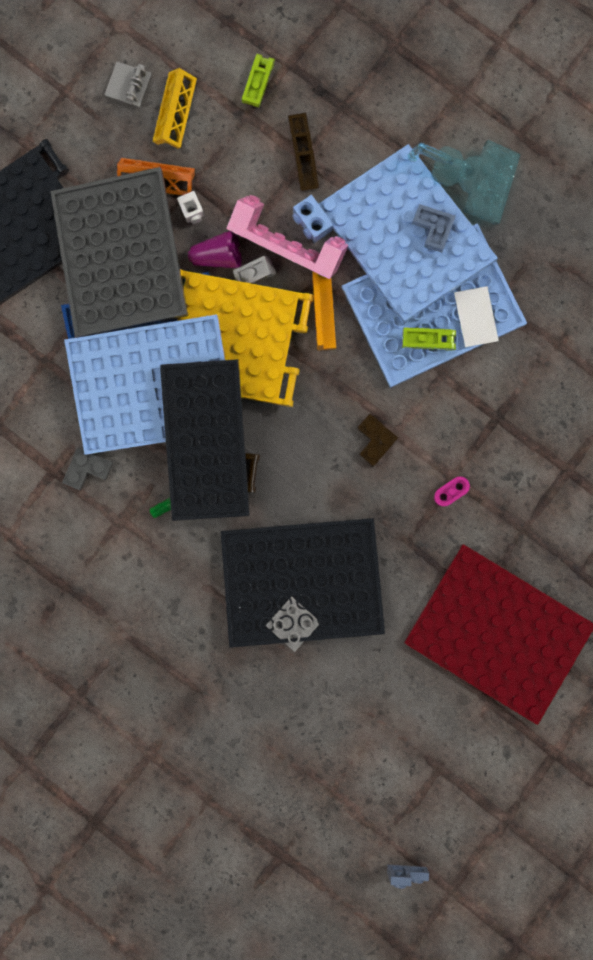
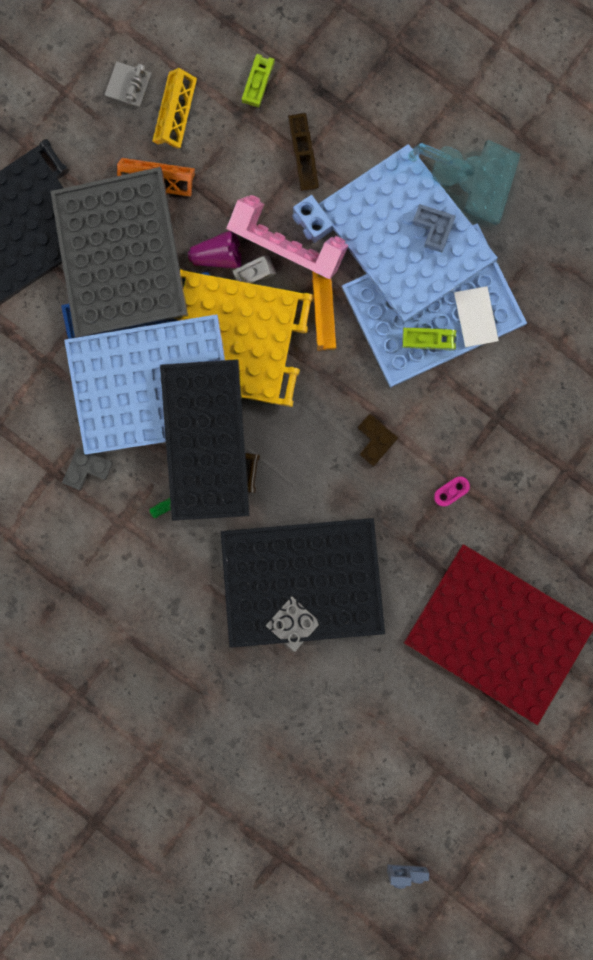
(188, 202): white brick -> none

